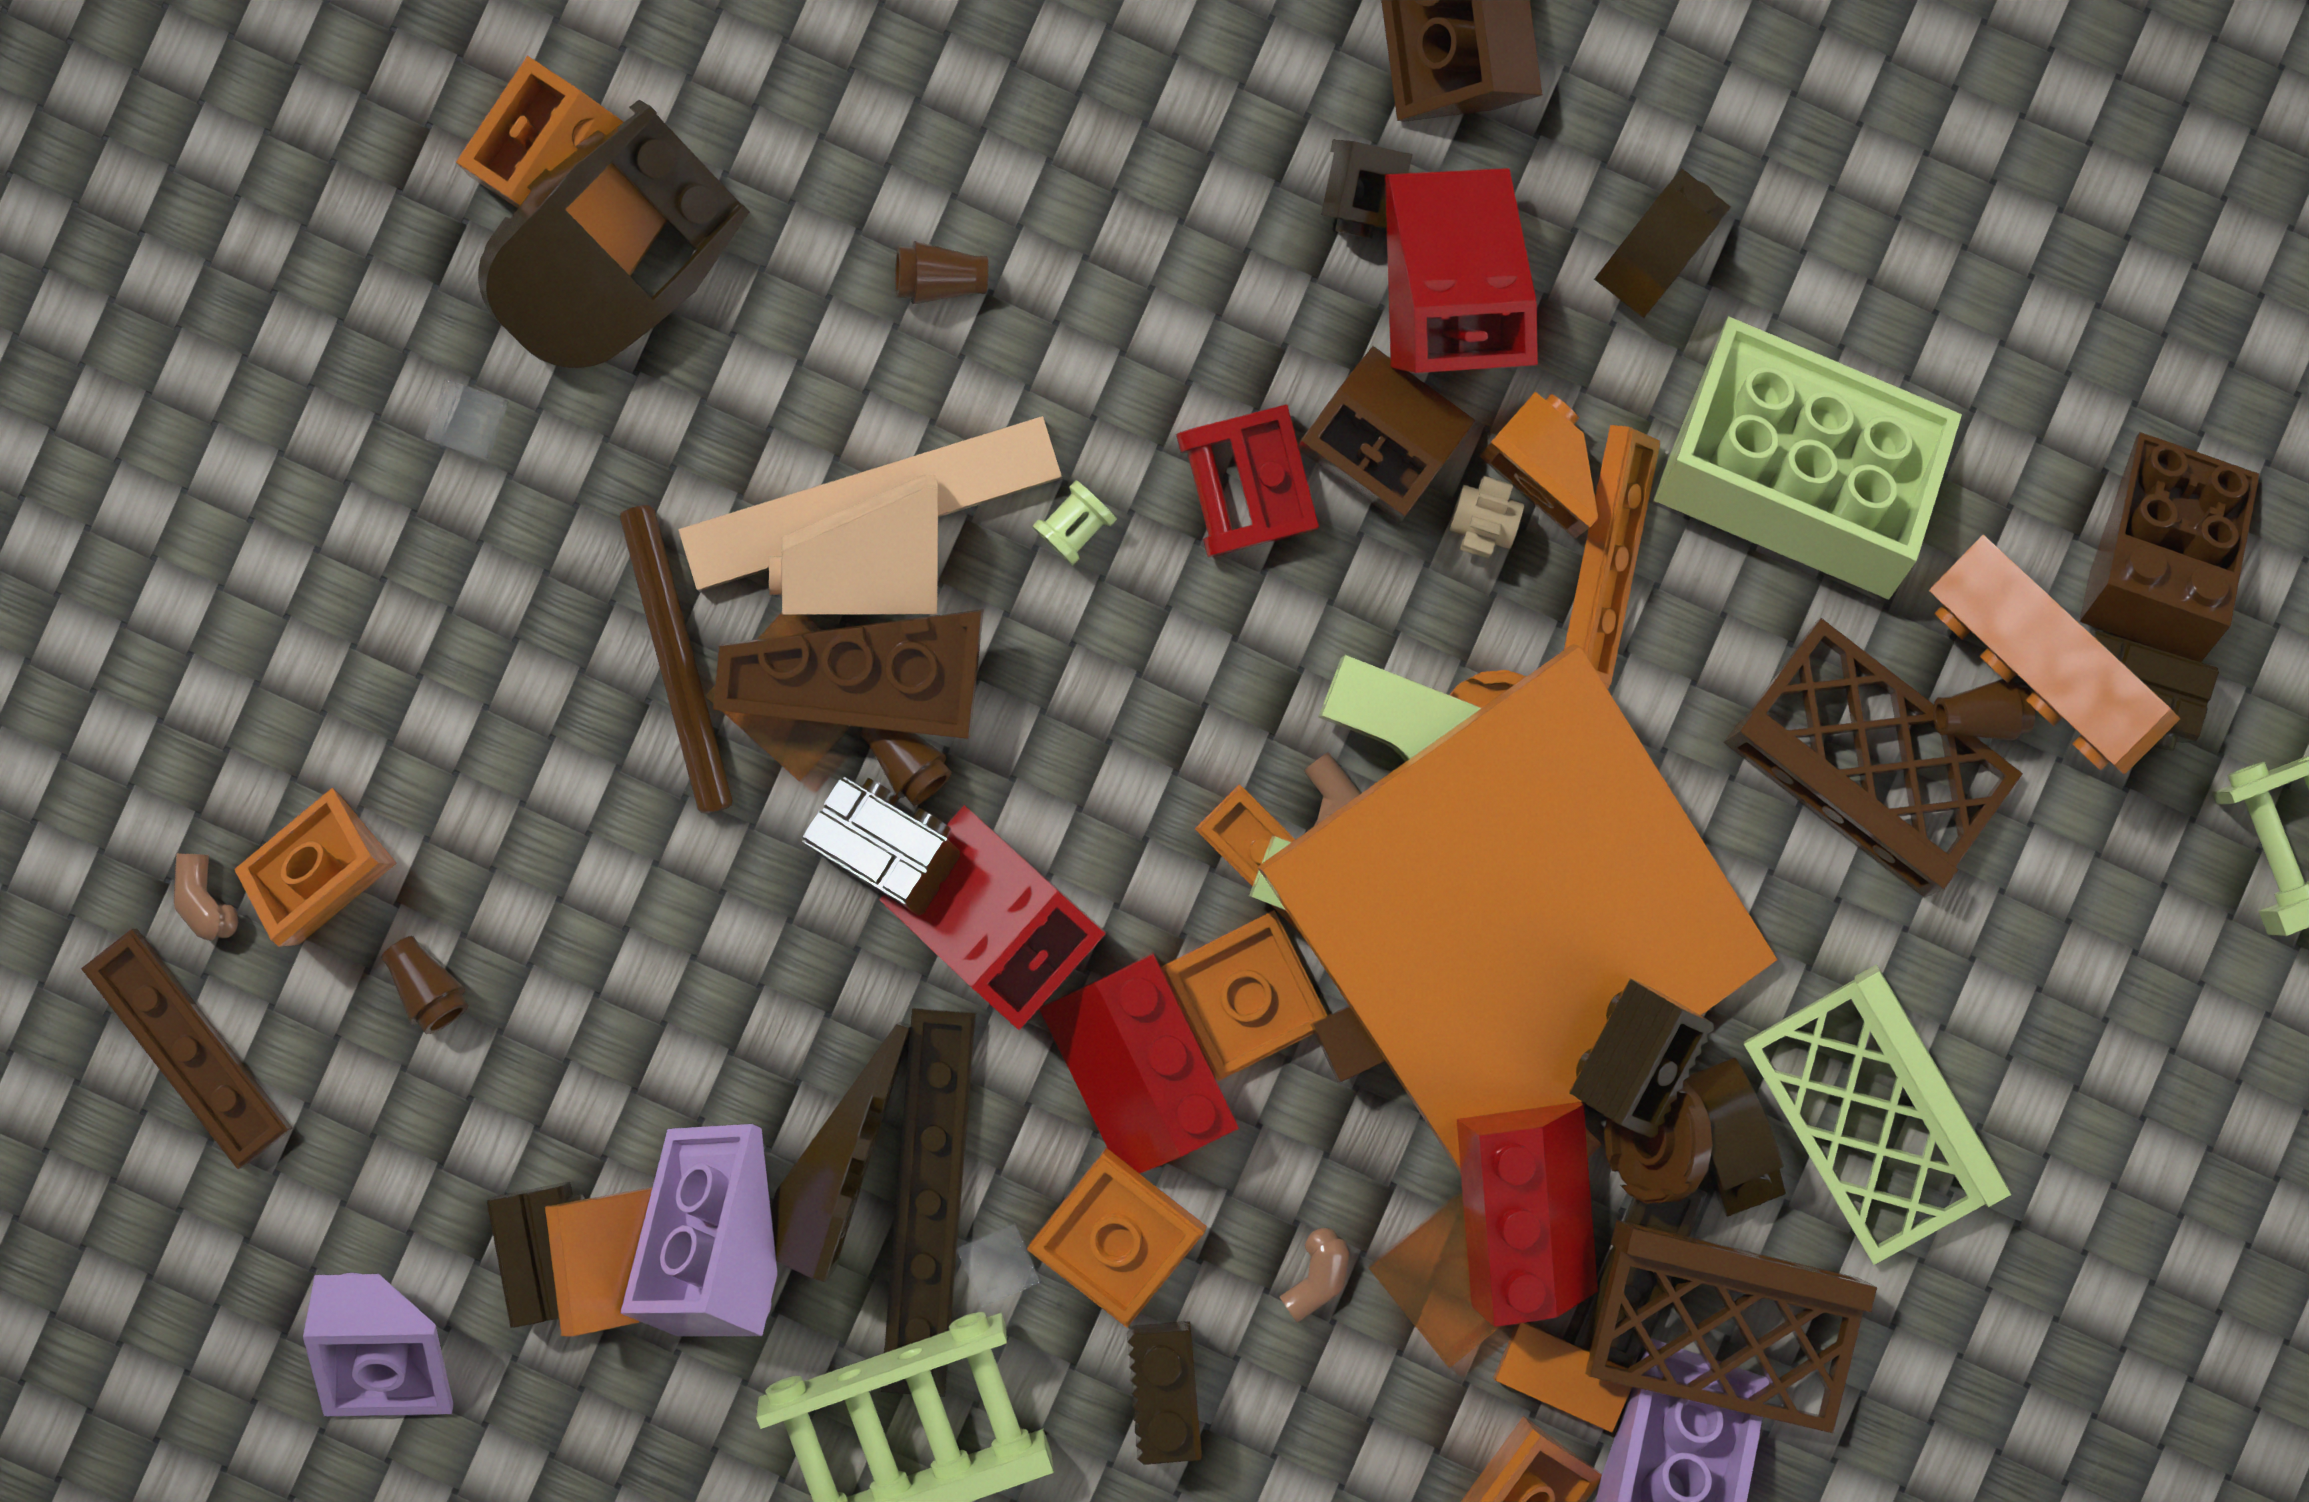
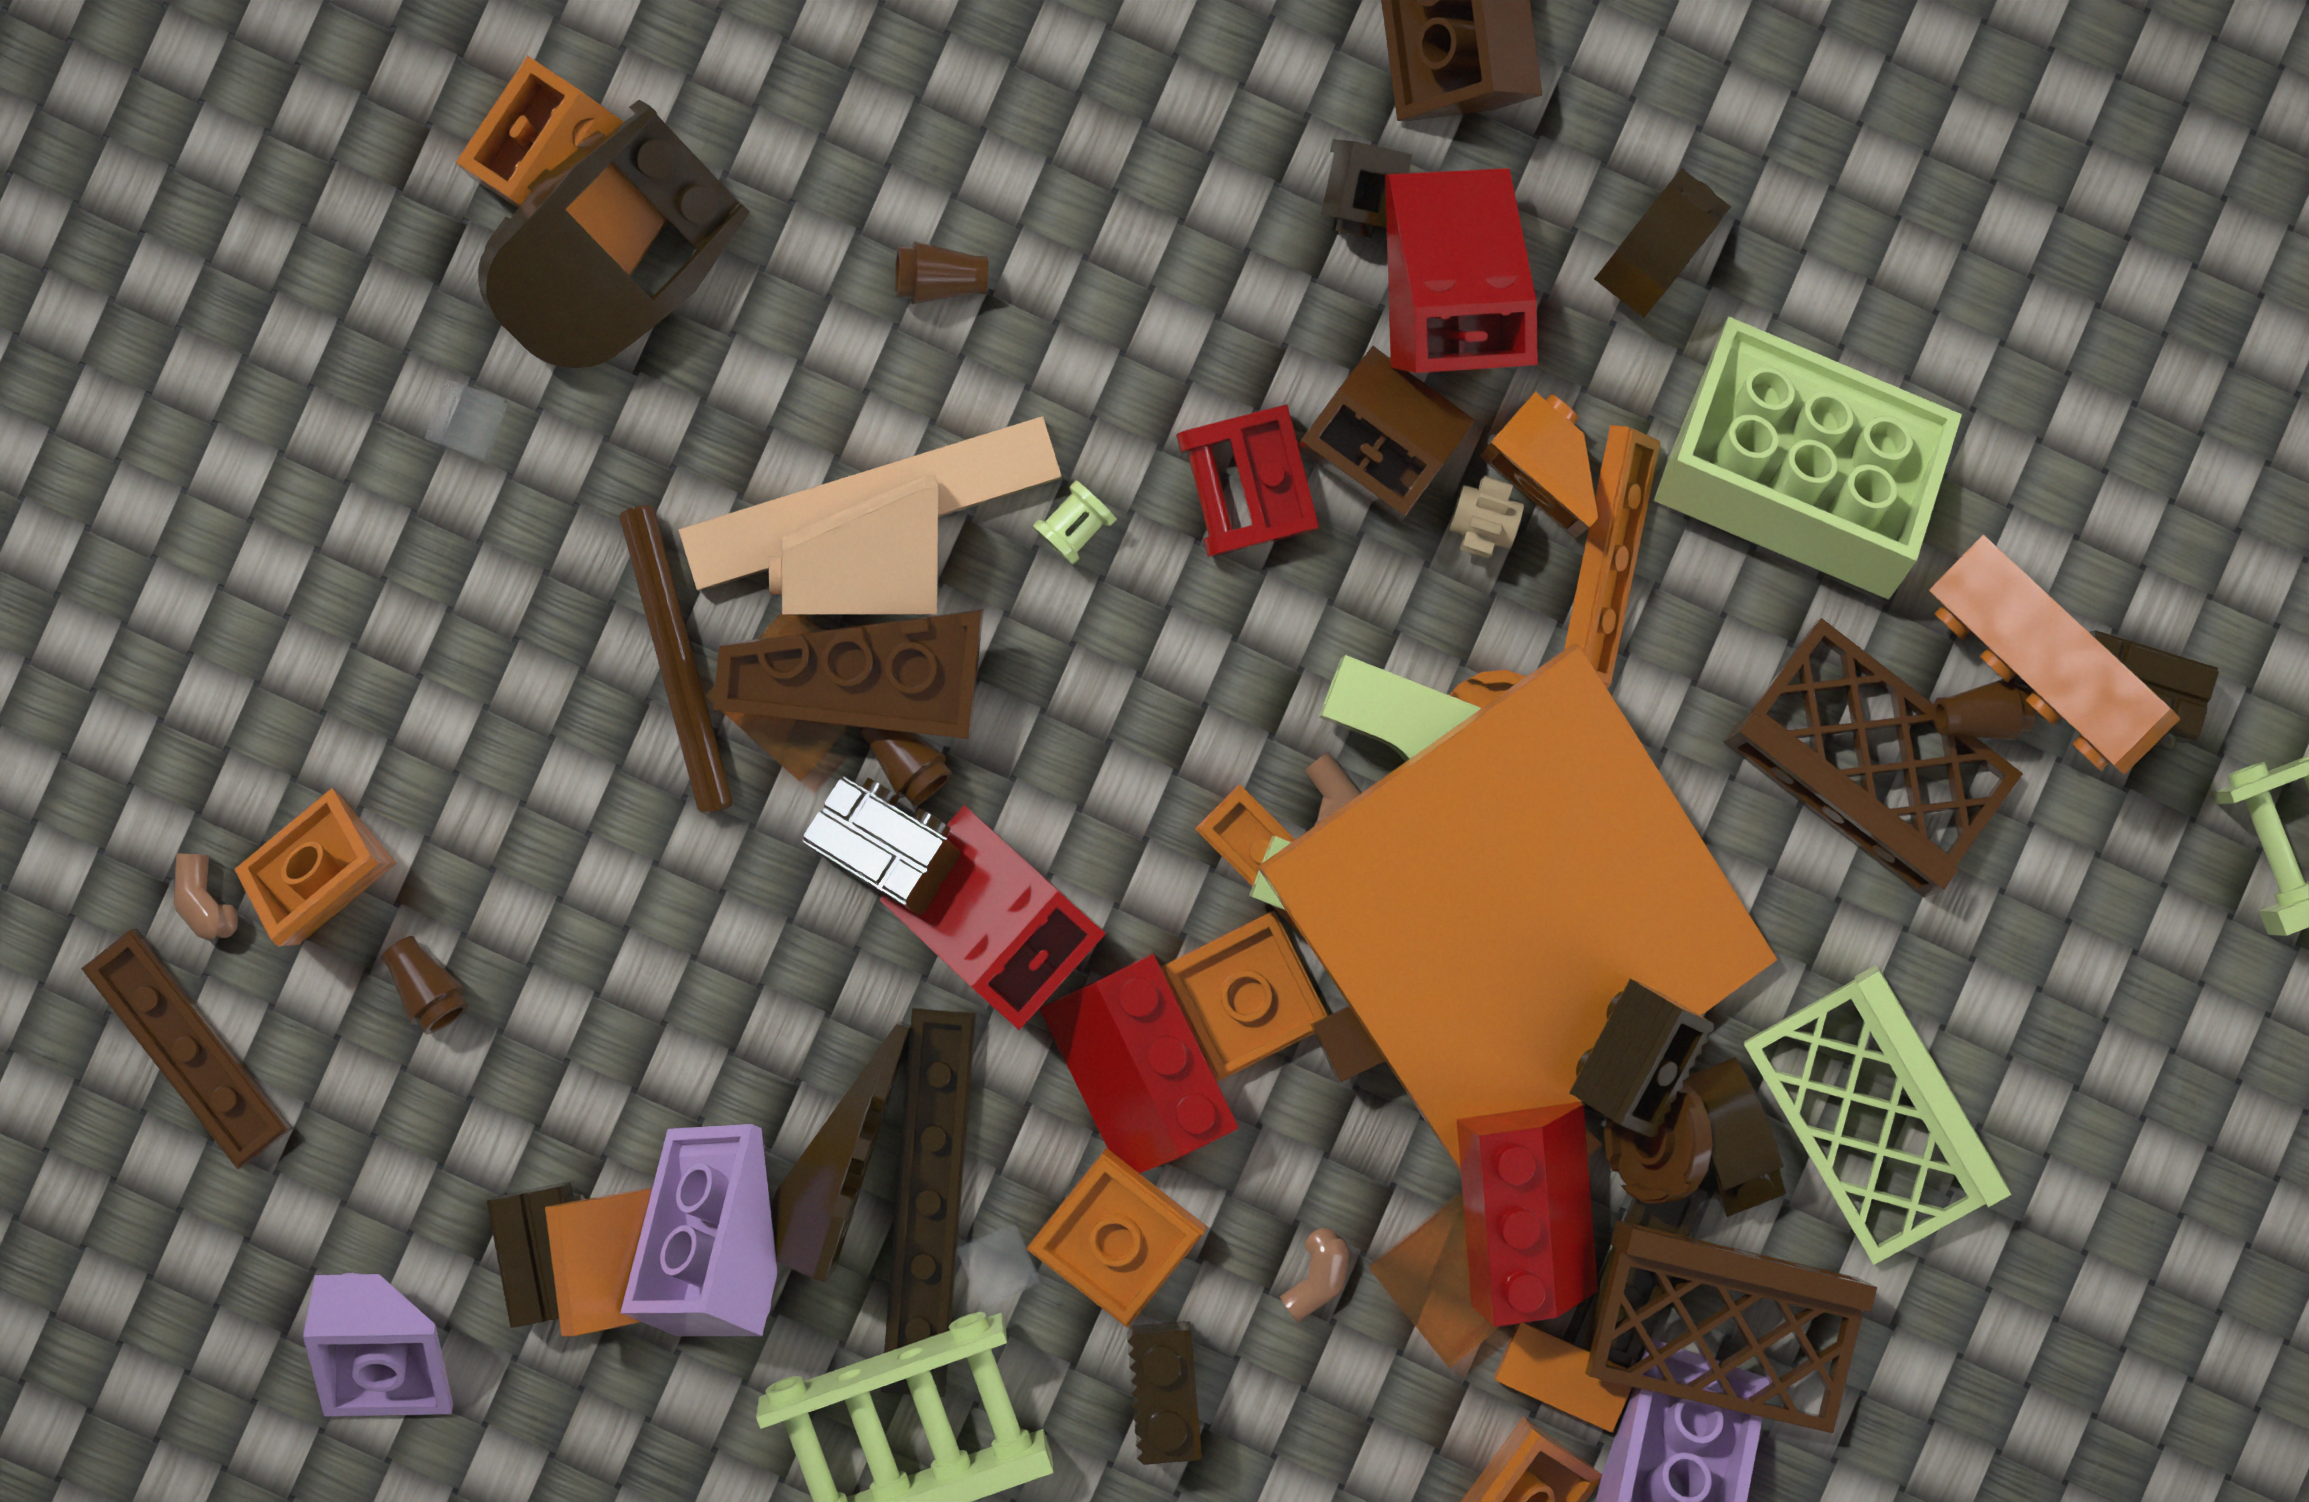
(2172, 549): reddish brown slope -> none

